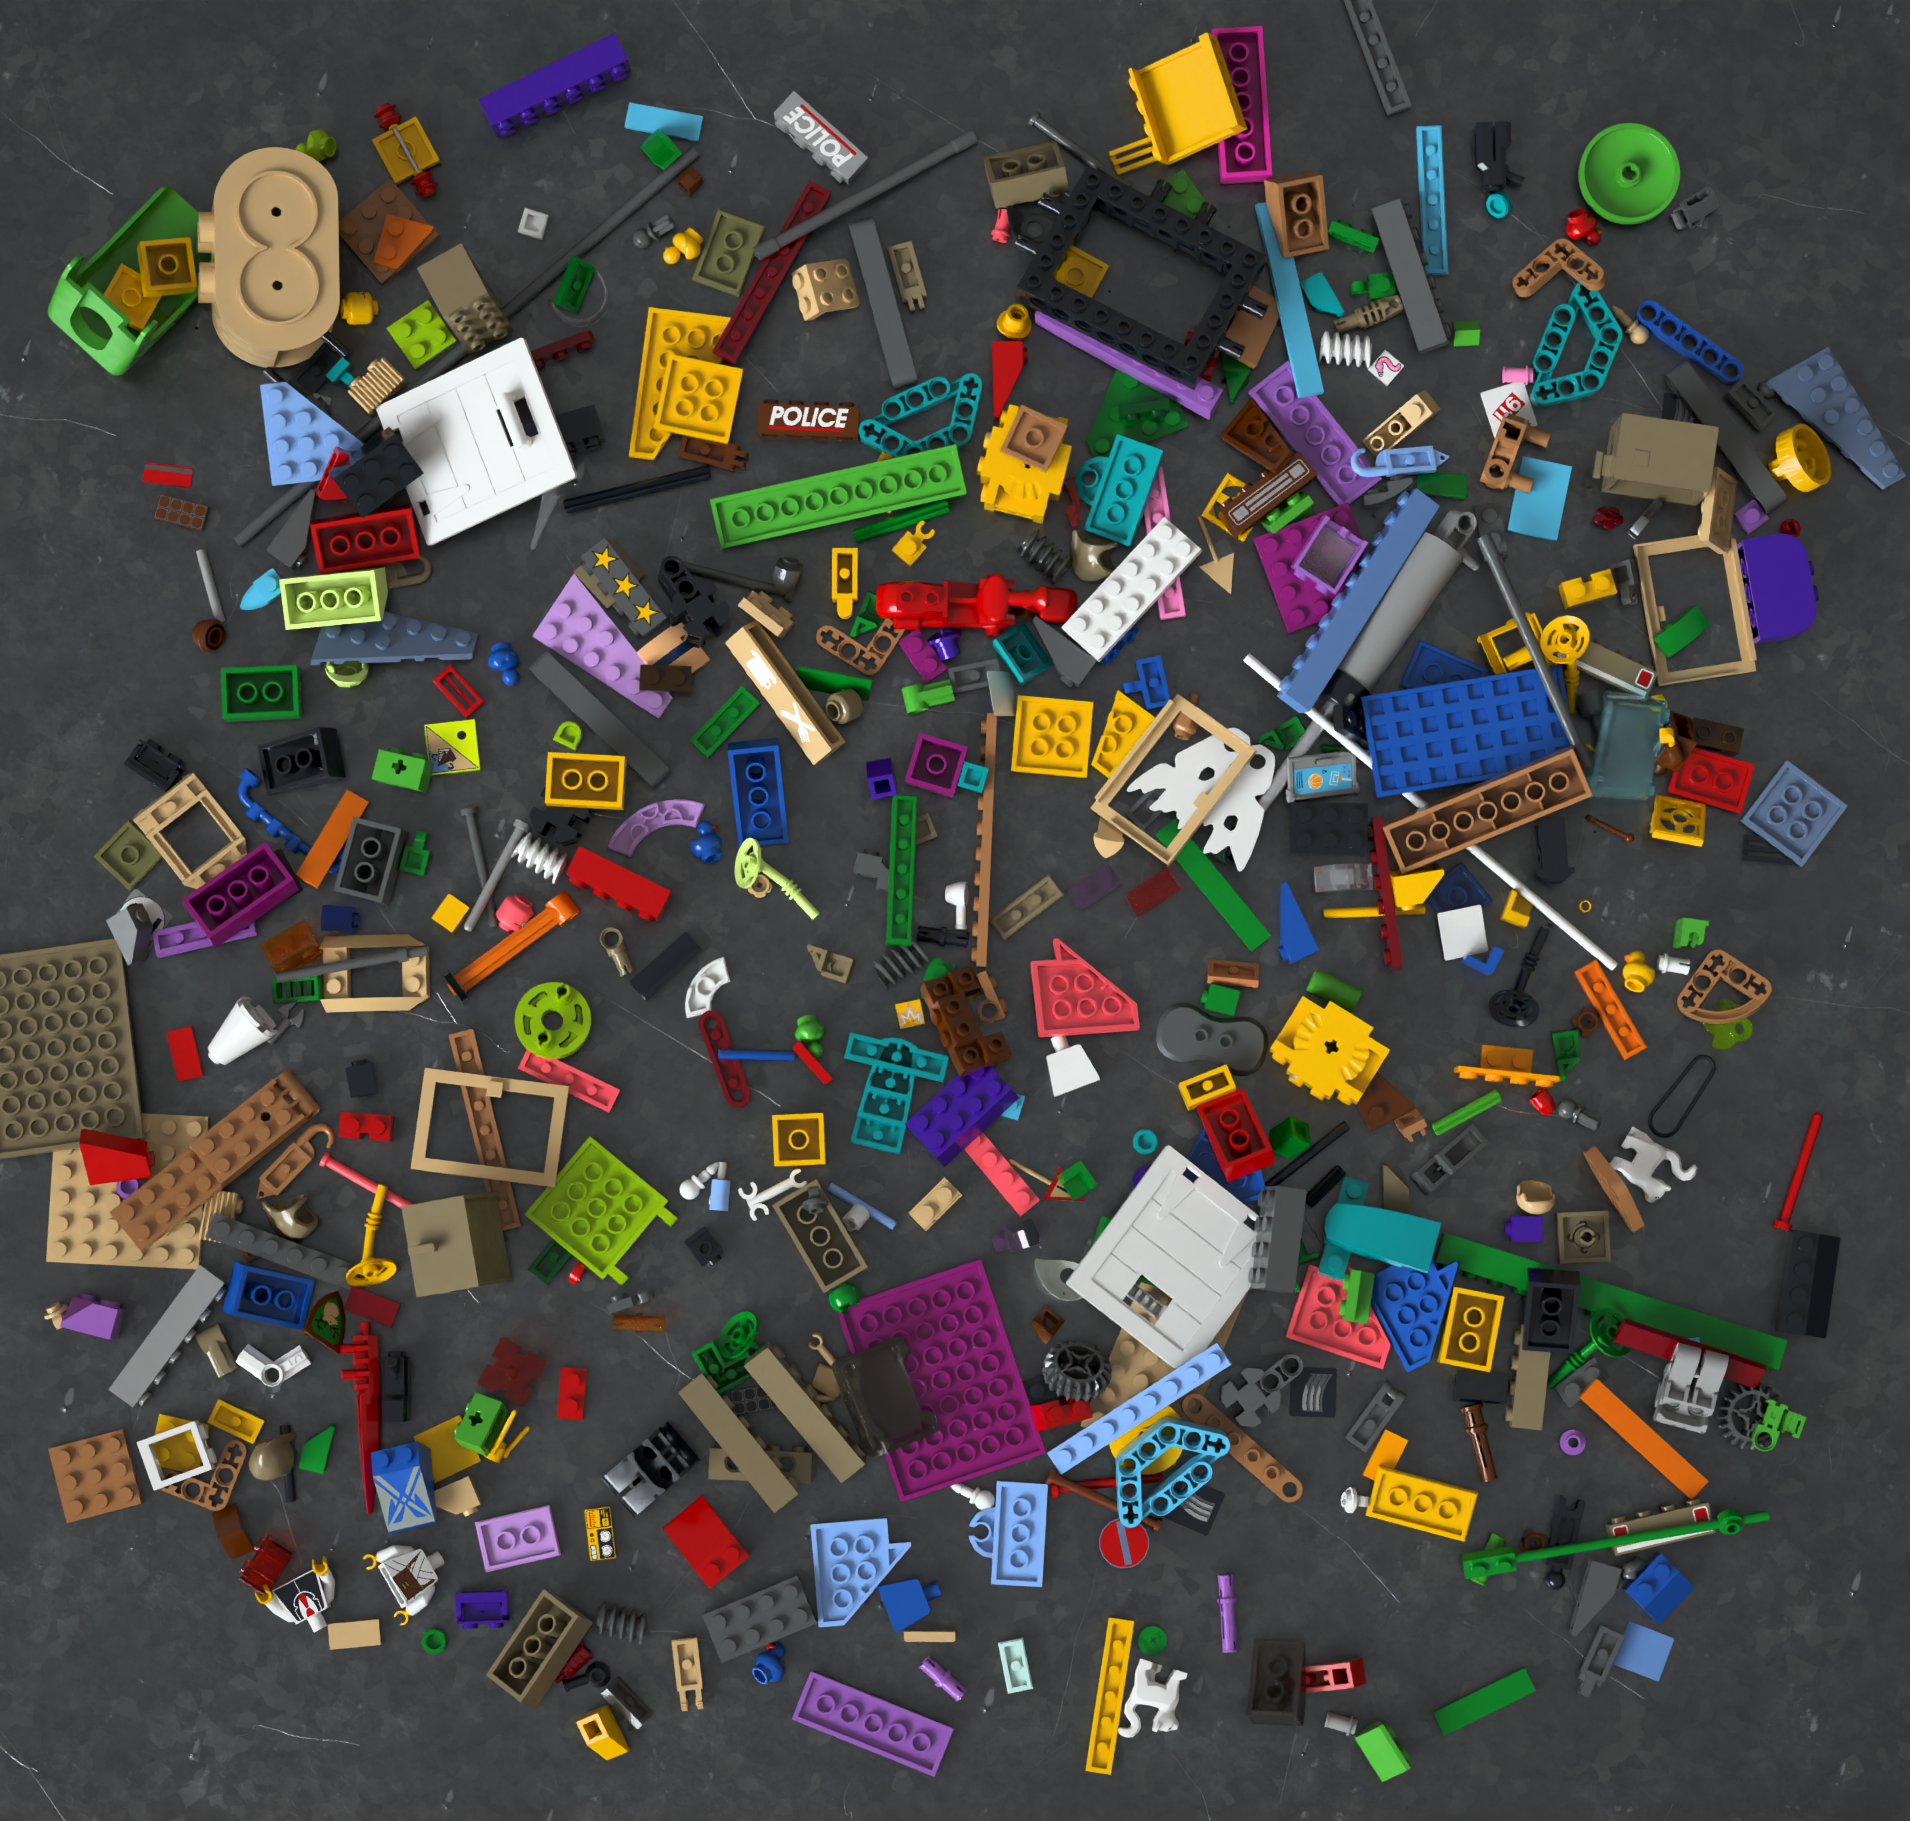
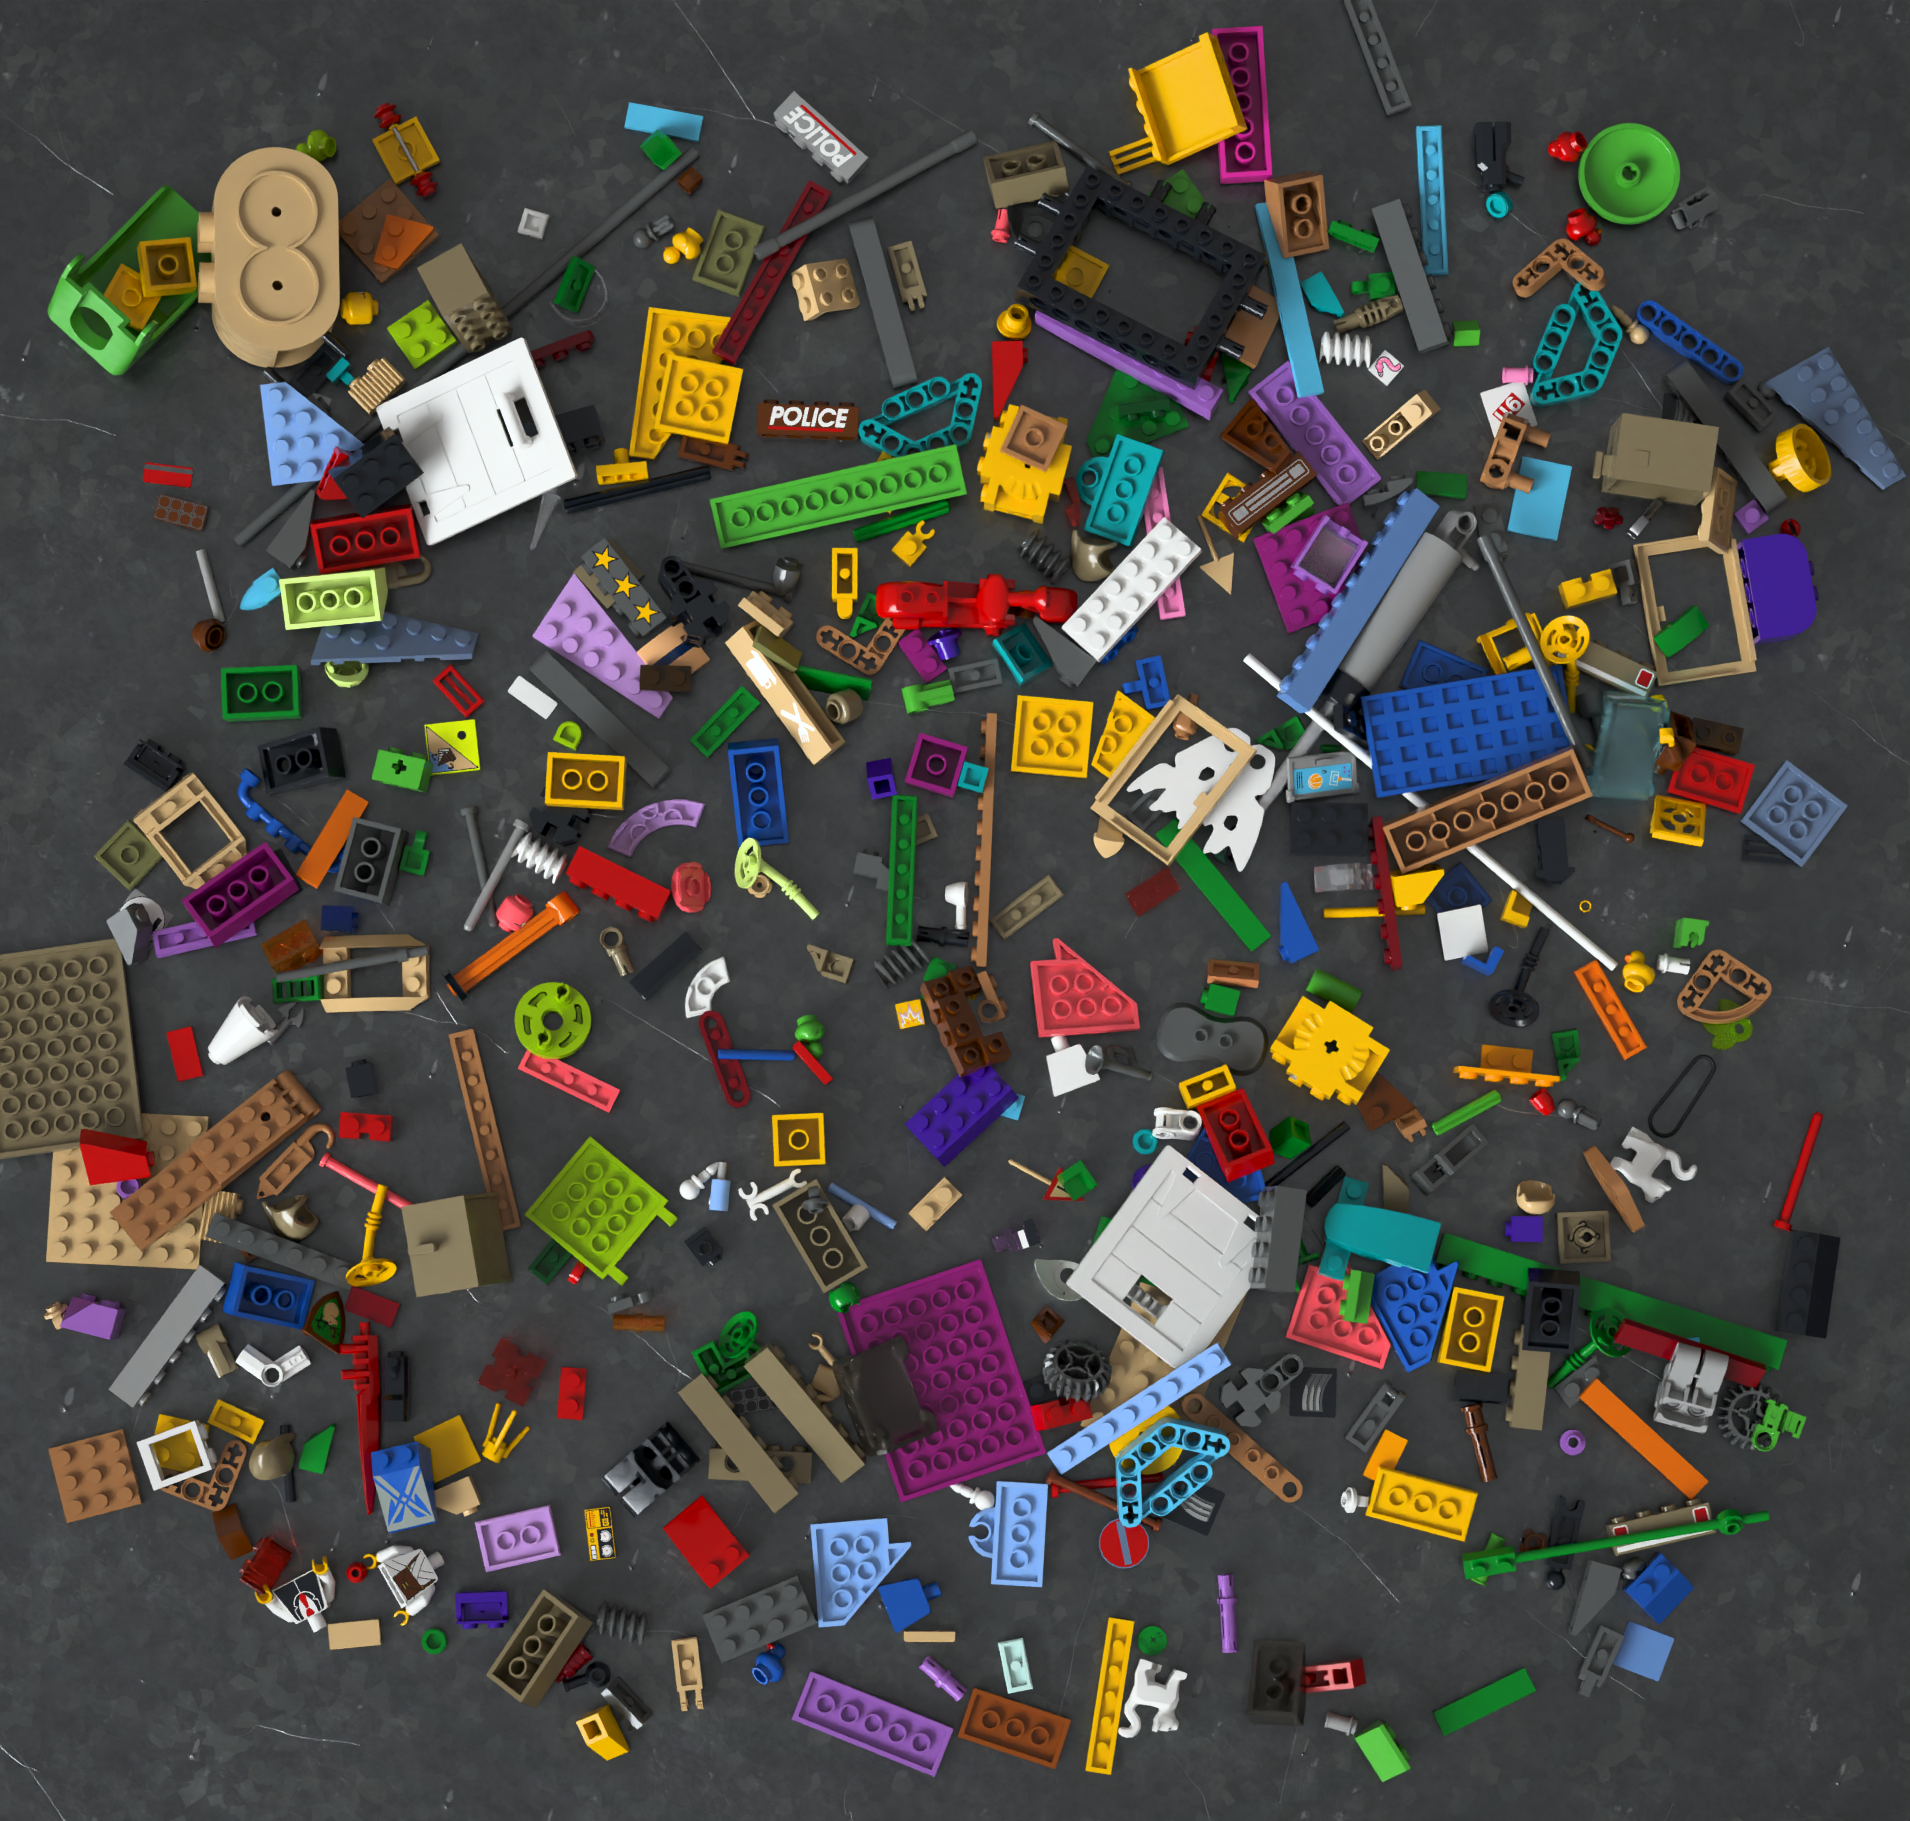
(363, 1572): none -> red hose
(451, 913): yellow panel -> none
(480, 1424): bright green brick -> none
(494, 1087): tan door -> none
(505, 659): blue animal -> none
(532, 697): none -> white sticker
(555, 85): dark purple brick -> none
(622, 470): none -> yellow tile
(690, 887): none -> coral tile
(708, 845): blue animal -> none
(777, 649): none -> olive tile
(889, 1087): teal slope -> none
(1001, 1174): coral plate -> none
(1002, 693): white sticker -> none
(1014, 1727): none -> dark orange plate
(1094, 887): clear purple plate -> none
(1100, 1059): none -> dark grey piece
(1175, 1123): none -> white piece
(1400, 462): light blue plate -> none
(1568, 146): none -> red animal
(1586, 1029): reddish brown plate -> none

